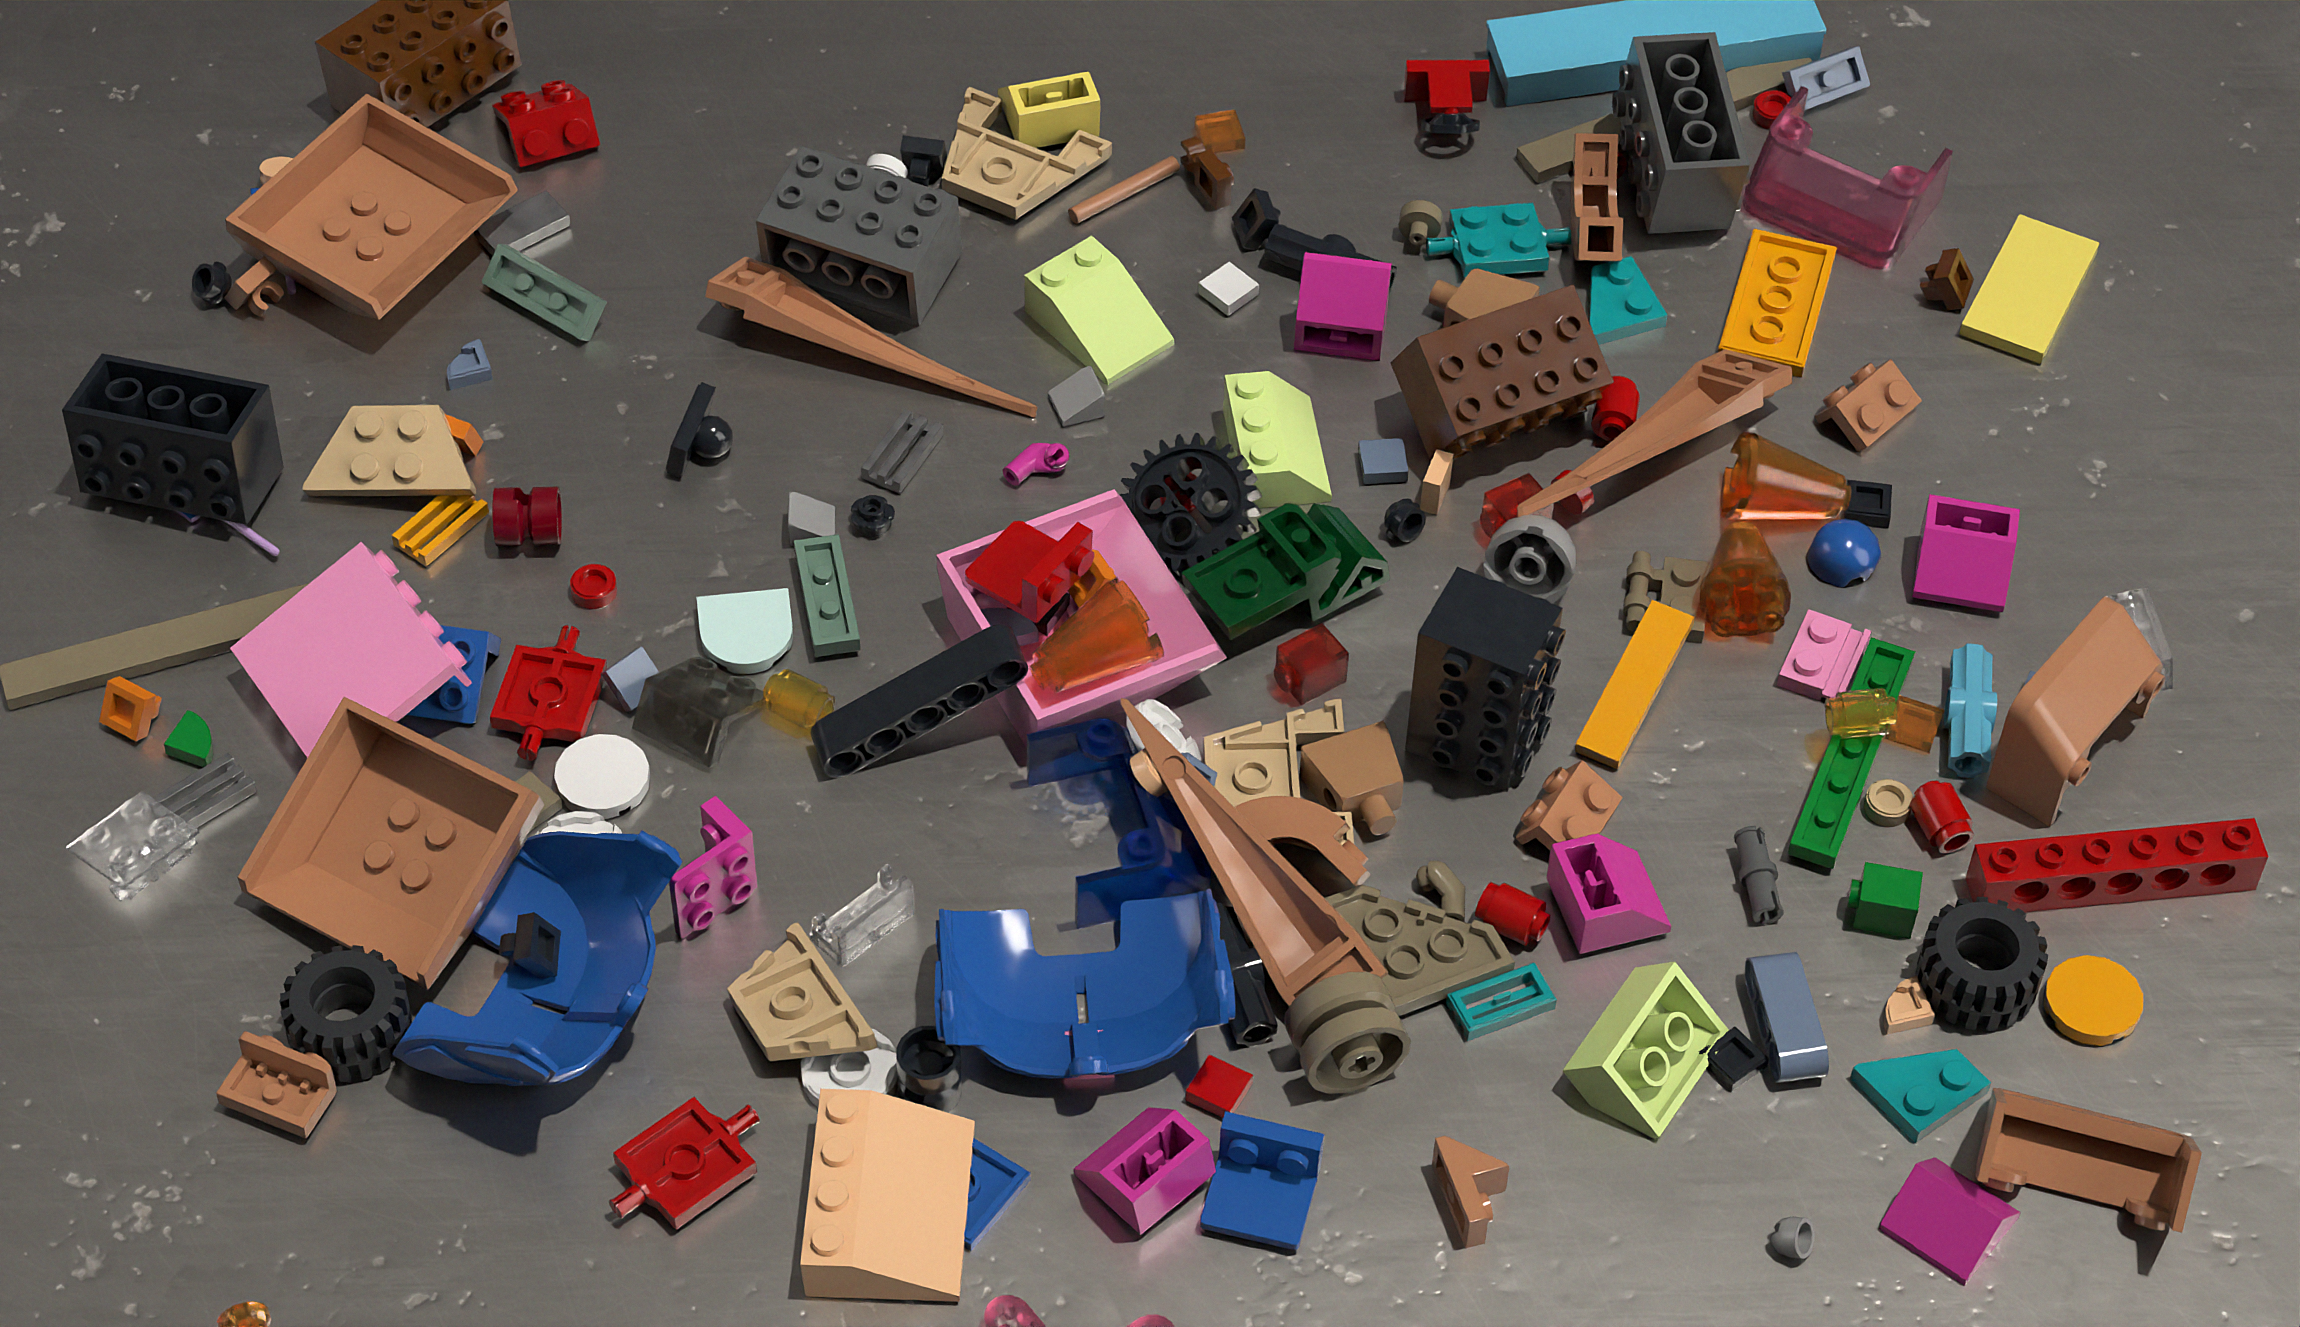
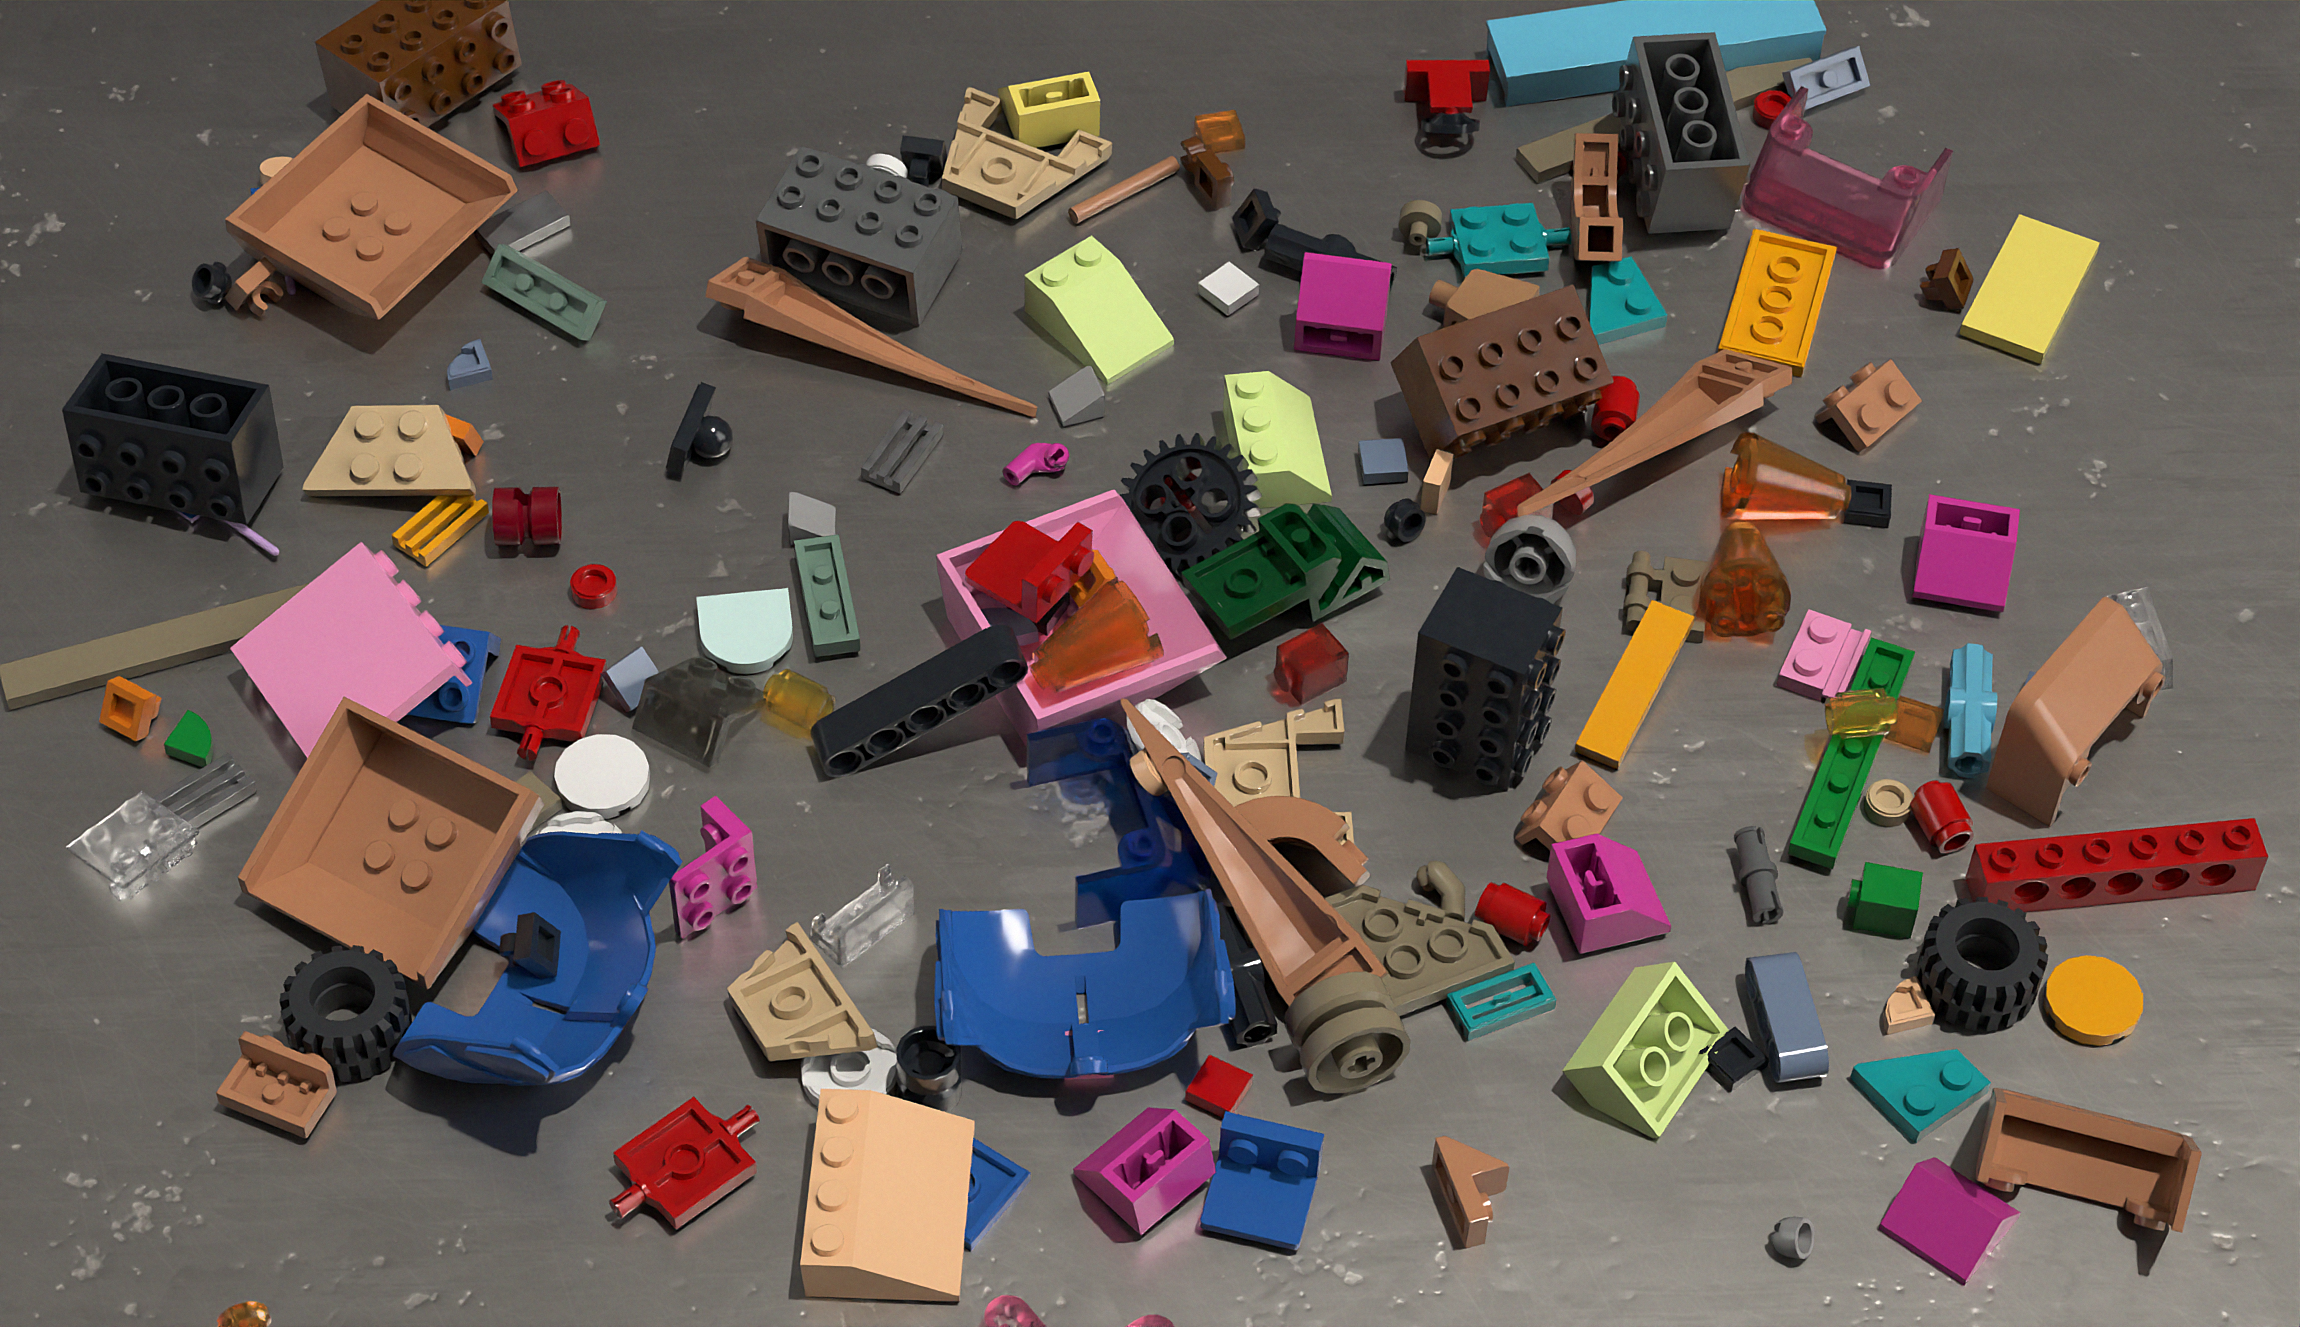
(872, 515): black plate -> none
(1356, 775): medium nougat torso -> none
(1844, 552): blue hair -> none

